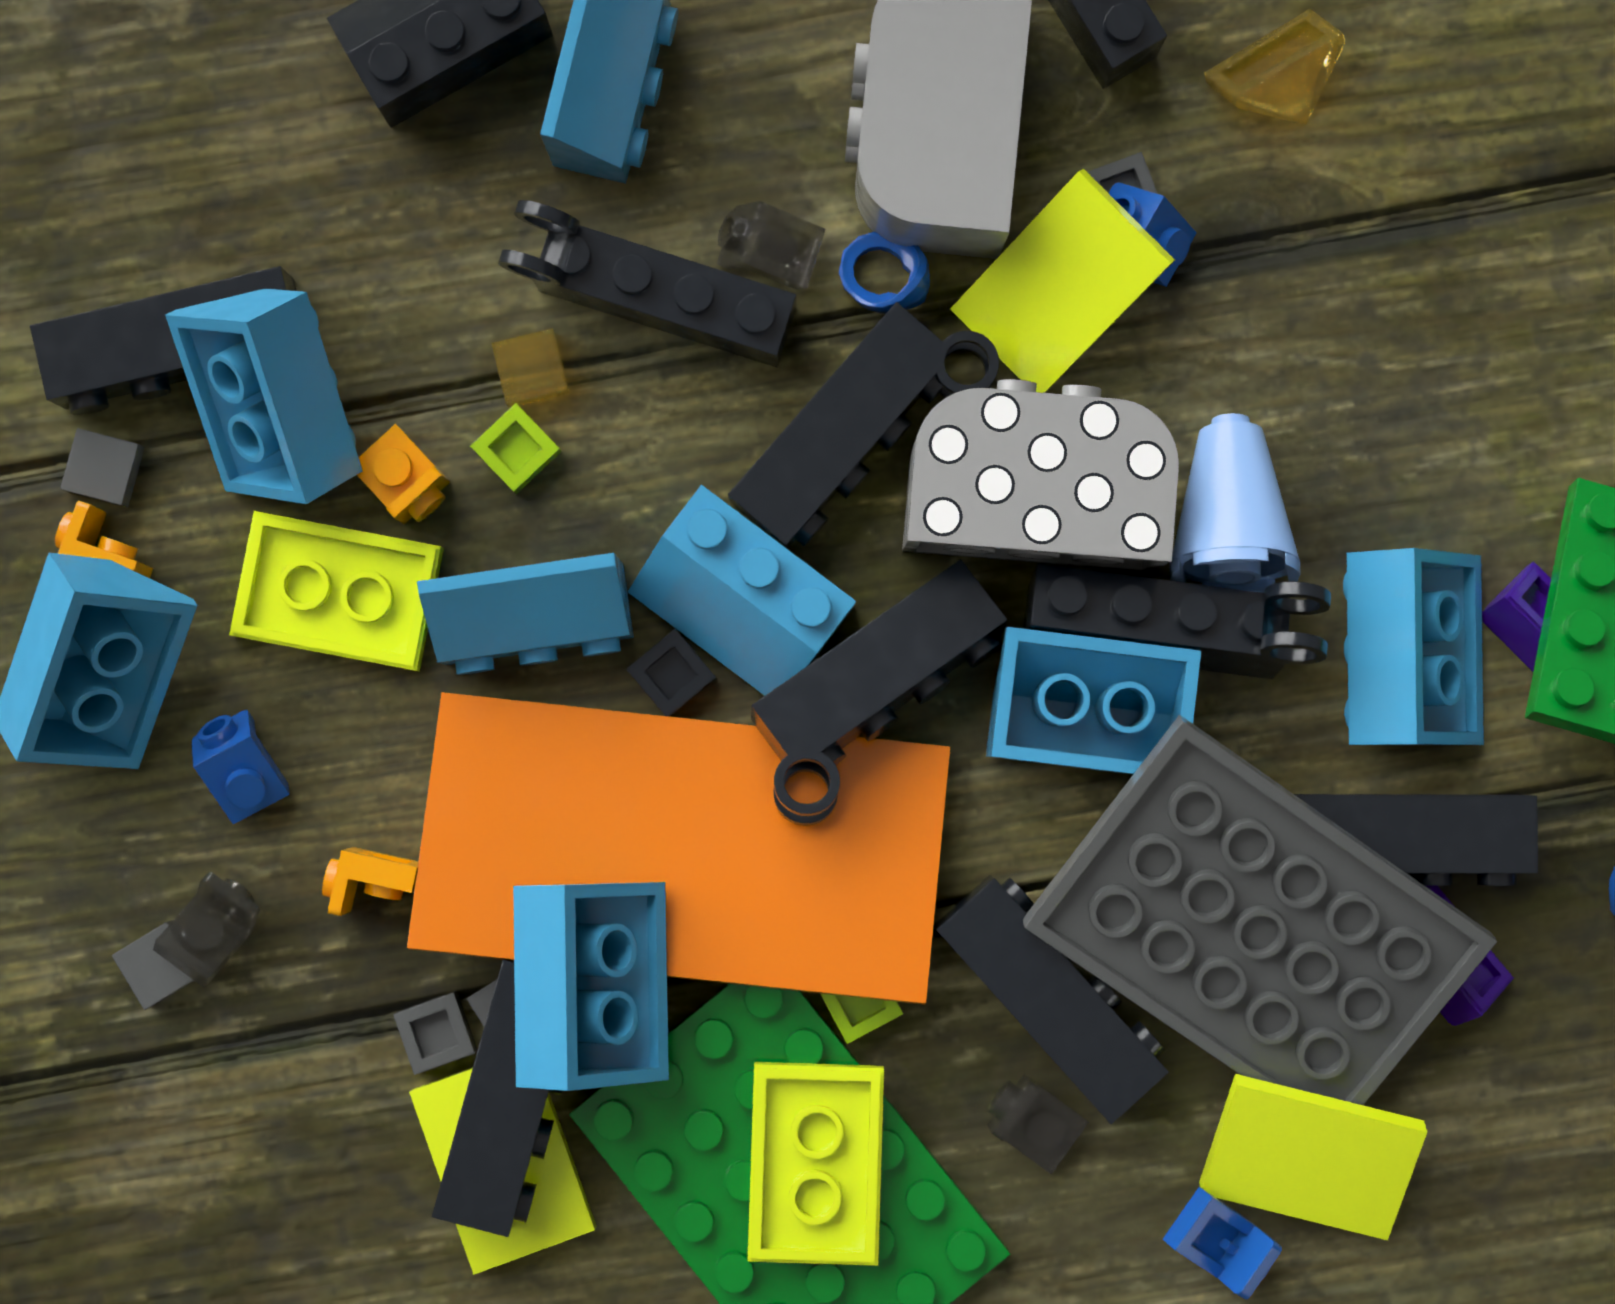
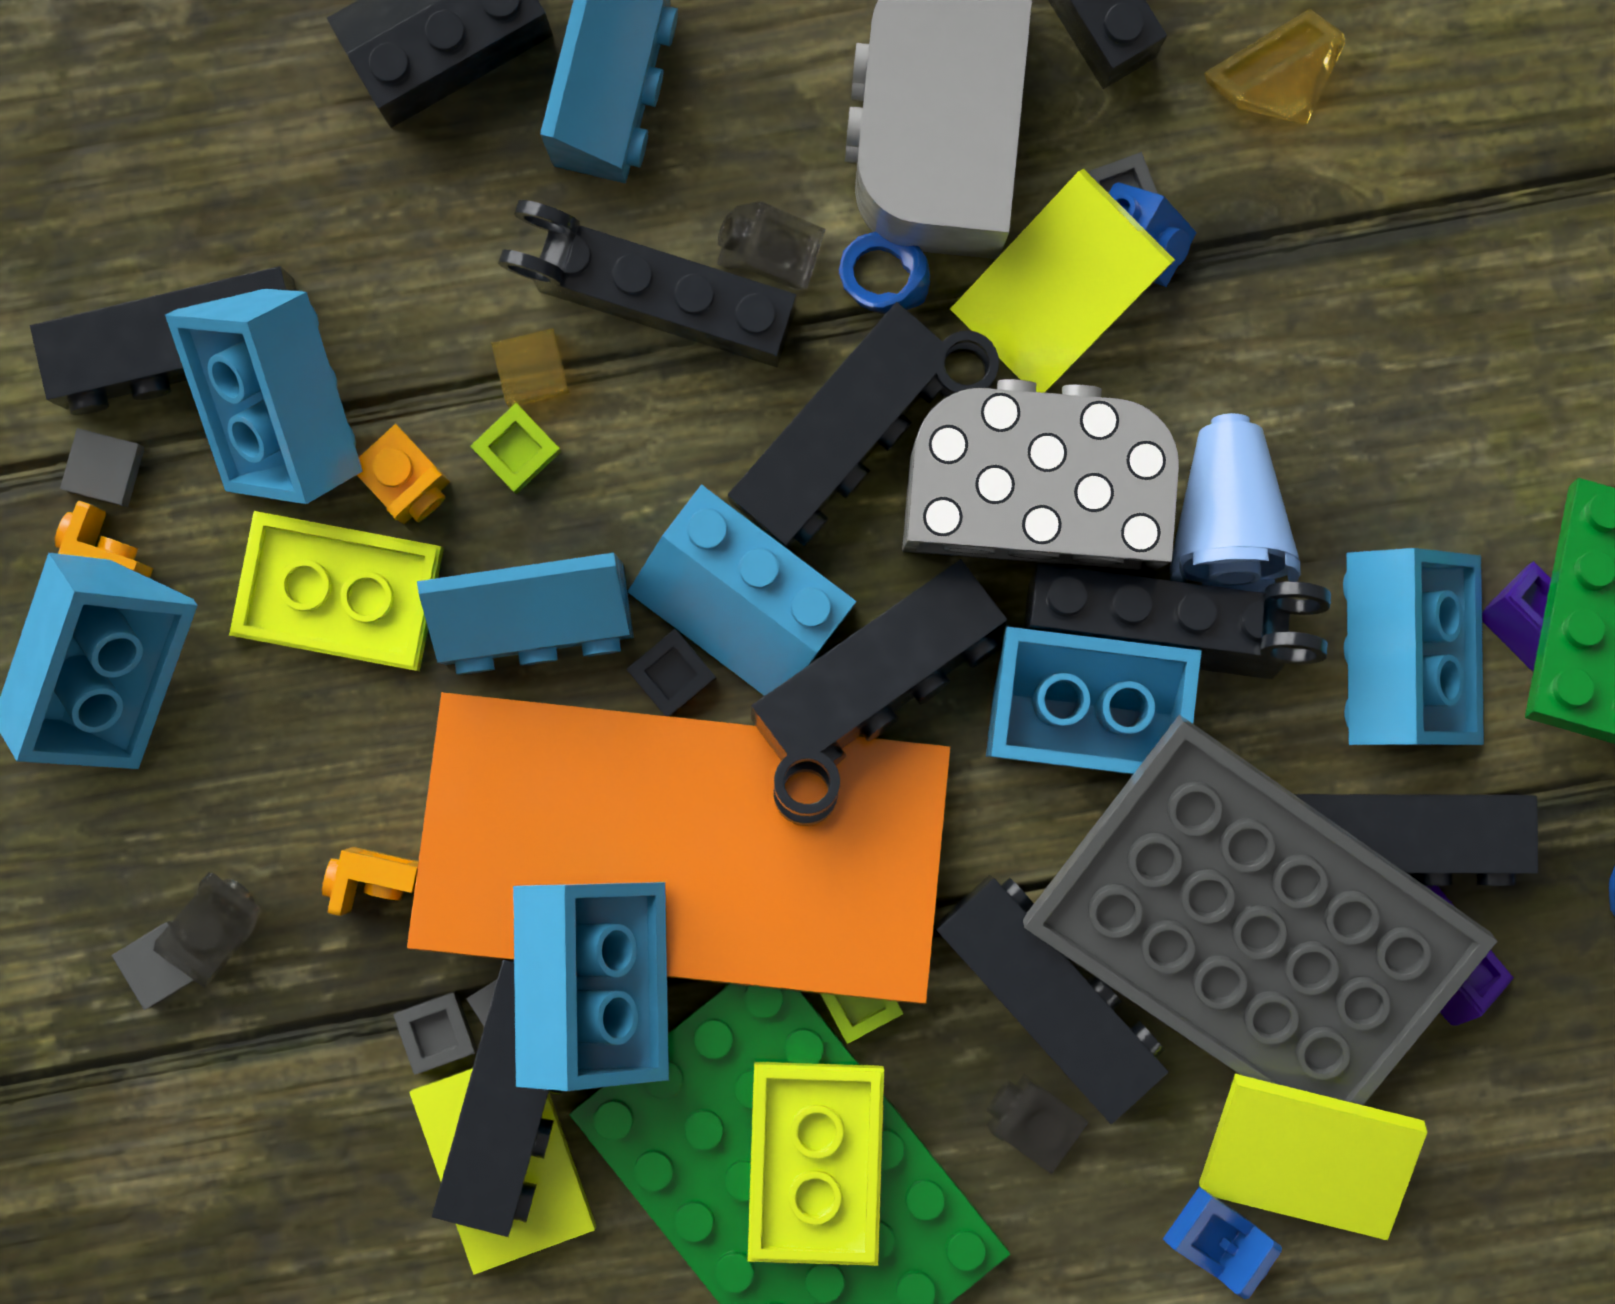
(237, 766): blue bracket -> none

